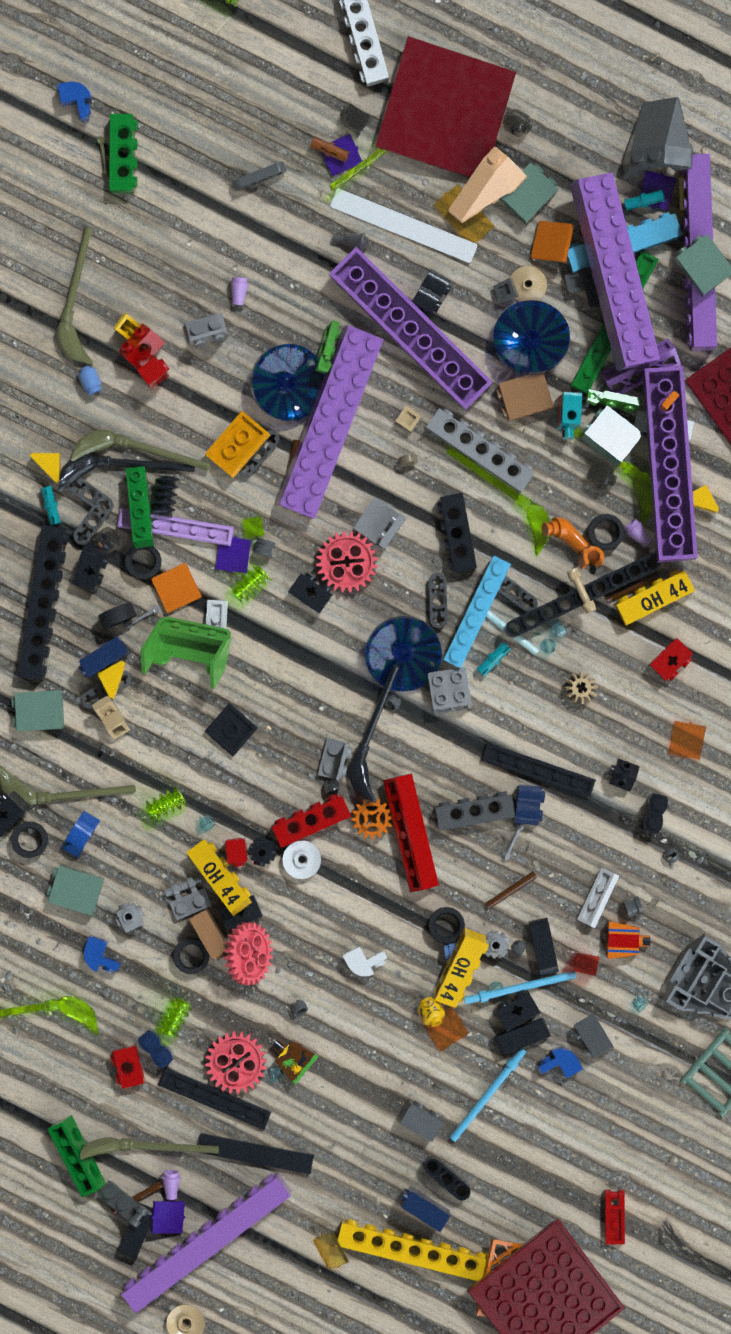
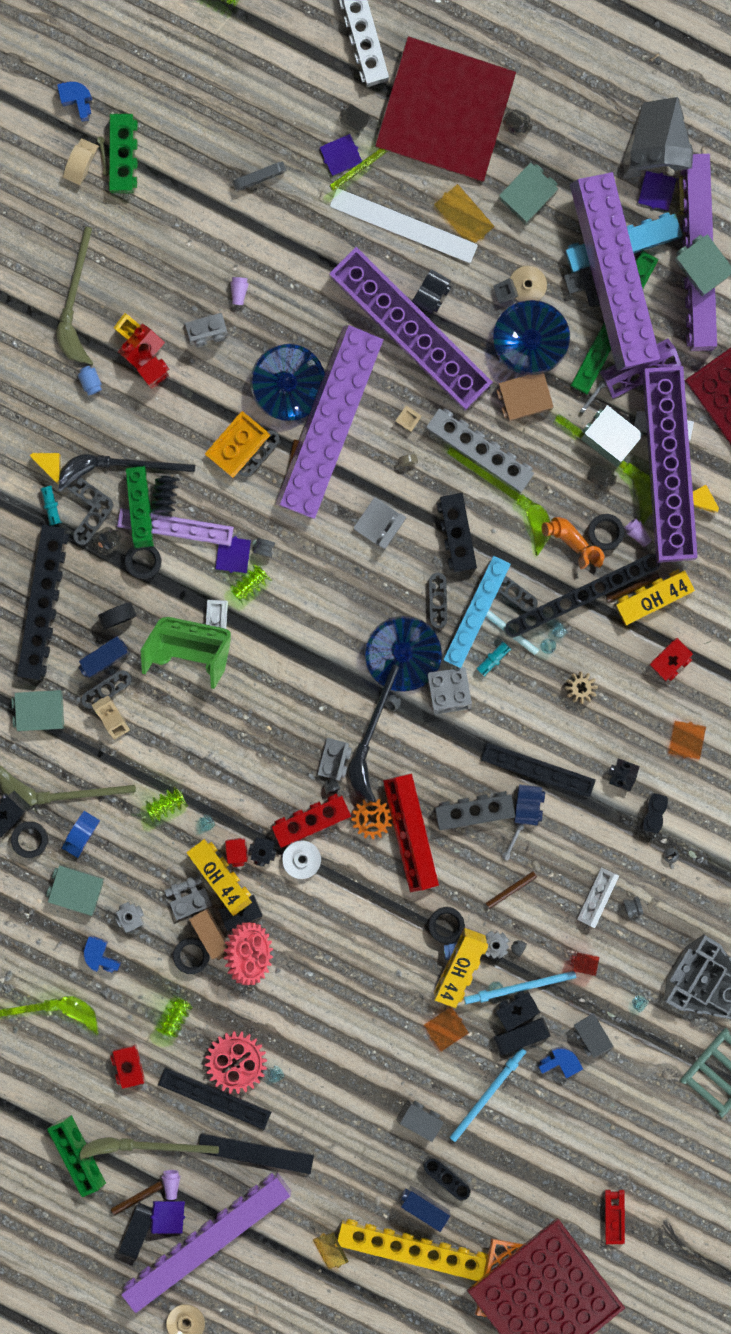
(79, 161): none -> tan brick
(90, 557): black brick -> none
(103, 439): olive piece -> none
(111, 678): yellow slope -> none
(122, 1203): dark grey plate -> none
(155, 609): light grey hinge -> none
(160, 1052): dark blue brick -> none
(176, 587): orange tile -> none
(231, 729): black tile -> none
(253, 527): clear neon green tile -> none
(294, 1058): torso -> none
(299, 1008): dark grey hinge -> none
(316, 602): black brick -> none
(327, 349): bright green hinge -> none
(329, 149): dark orange pin -> none
(345, 544): coral gear -> none
(354, 240): flat silver cone -> none
(360, 964): white brick -> none
(430, 1012): yellow head -> none
(489, 182): light nougat wedge -> none
(543, 946): black beam -> none
(552, 241): orange tile -> none
(568, 413): teal torso -> none
(588, 606): tan bar -> none
(613, 400): bright green hinge -> none
(624, 940): torso -> none
(644, 200): teal pin -> none
(669, 401): orange tile -> none

